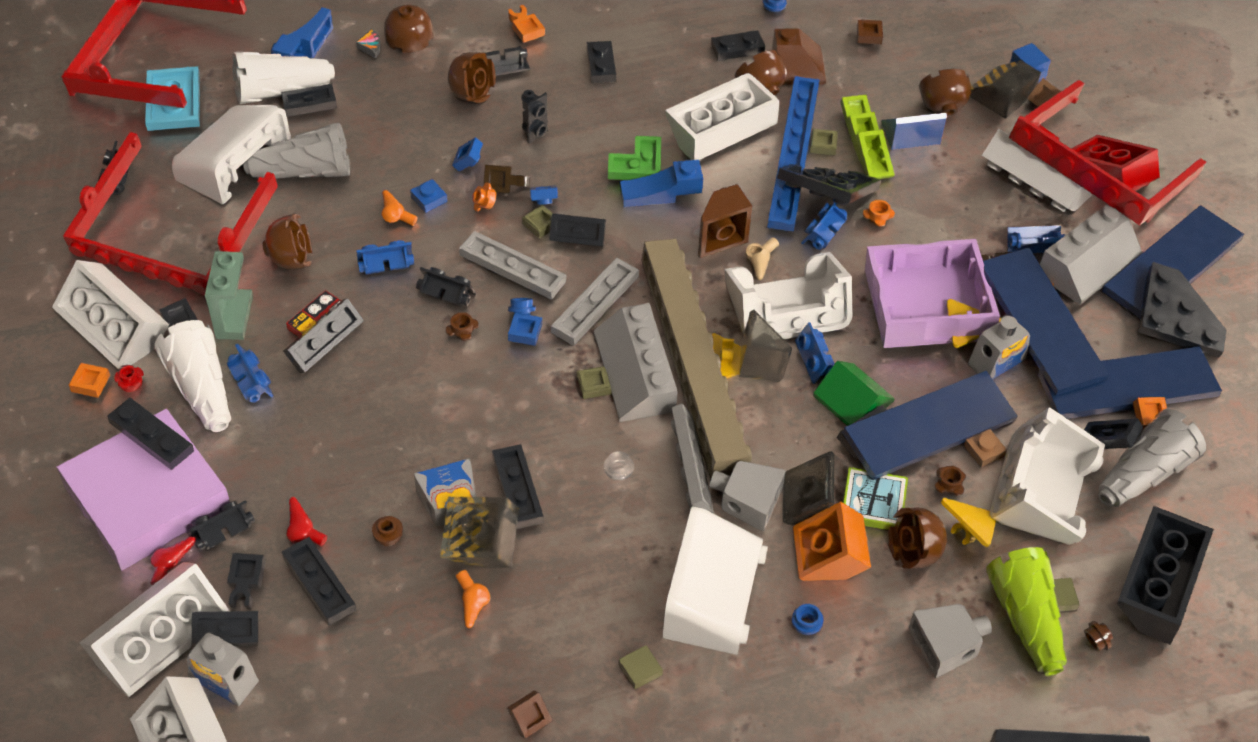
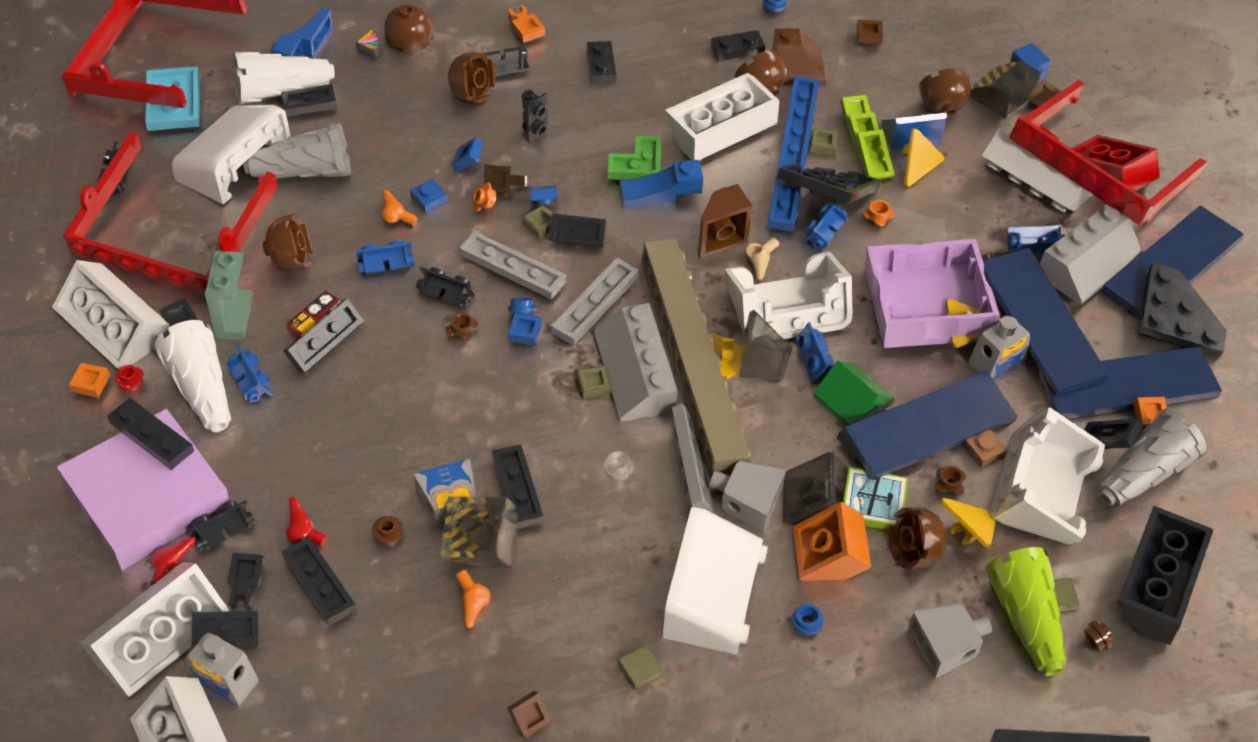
(921, 157): none -> yellow piece

